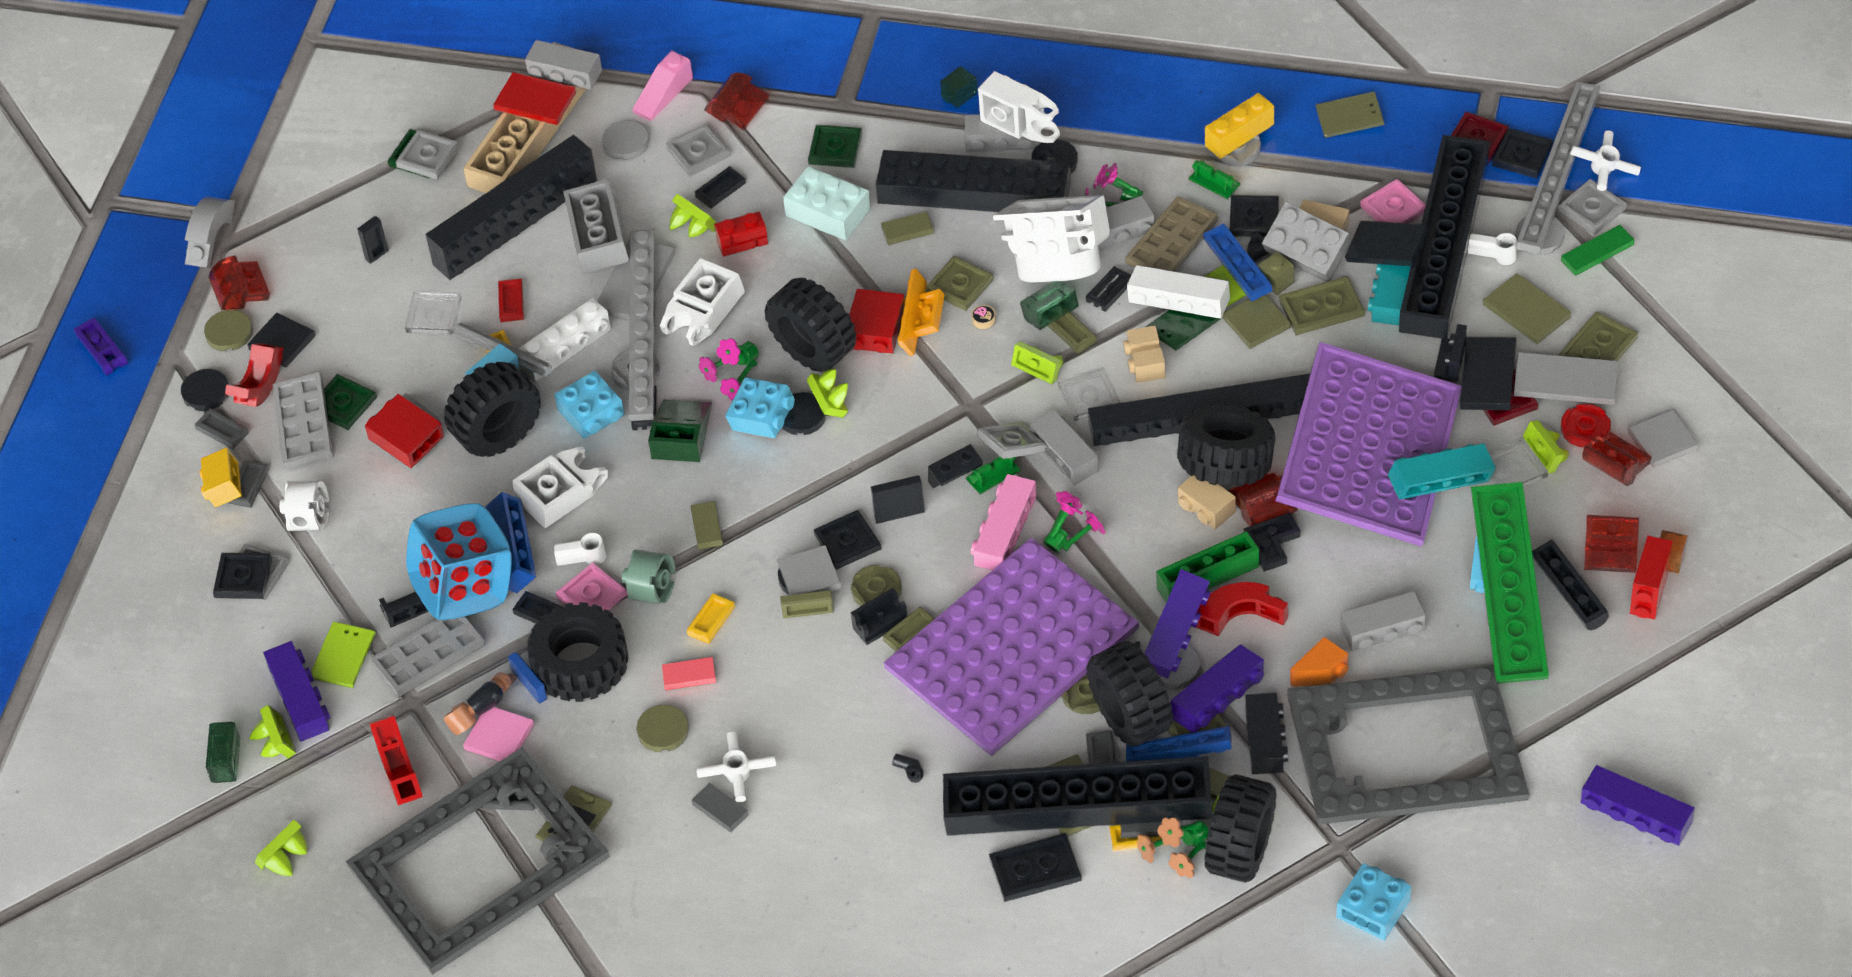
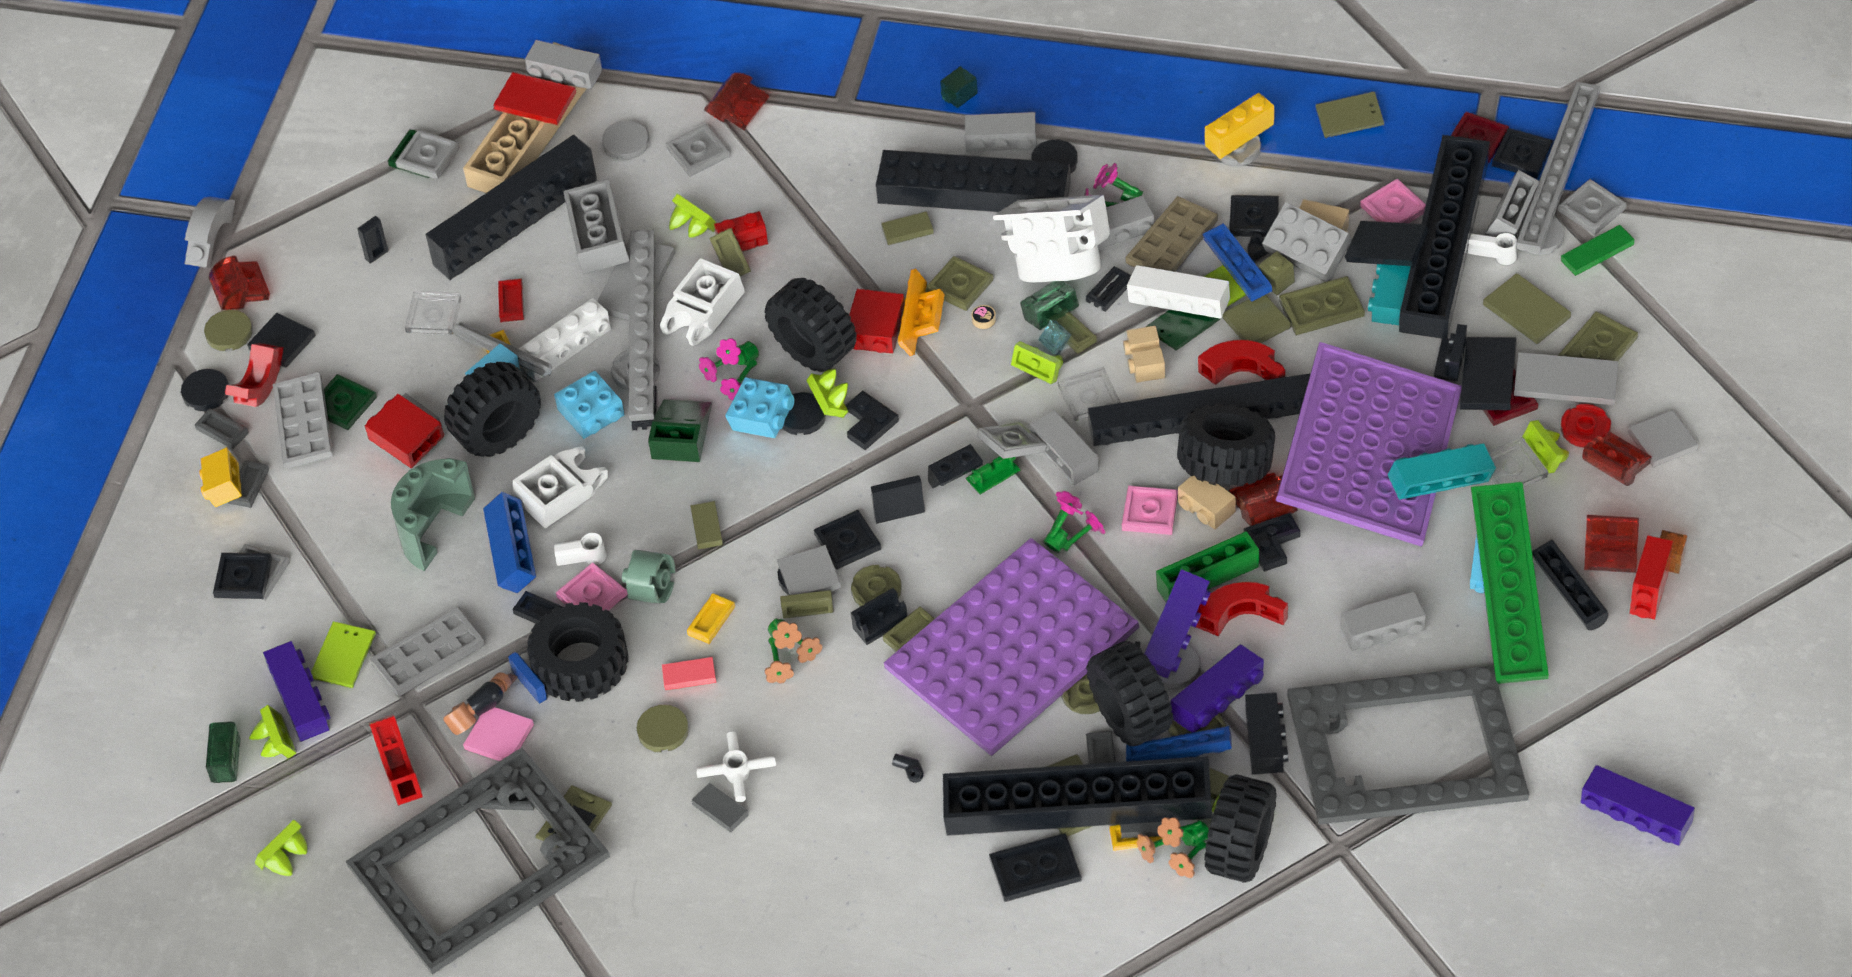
(100, 346): dark purple plate -> none
(305, 505): white brick -> none
(402, 609): black hinge -> none
(421, 497): none -> sand green cylinder
(458, 561): dark azure piece -> none
(665, 83): bright pink slope -> none
(720, 187): black tile -> none
(729, 252): none -> olive tile
(784, 636): none -> nougat plant
(827, 203): light aqua brick -> none
(835, 146): dark green tile -> none
(873, 417): none -> black plate
(1004, 521): bright pink brick -> none
(1016, 109): white brick -> none
(1054, 337): none -> clear light blue plate
(1150, 510): none -> bright pink tile
(1213, 180): green hinge -> none
(1239, 356): none -> red arch
(1320, 665): orange slope -> none
(1374, 901): medium azure brick -> none
(1513, 205): none -> light grey brick
(1605, 160): white bar -> none

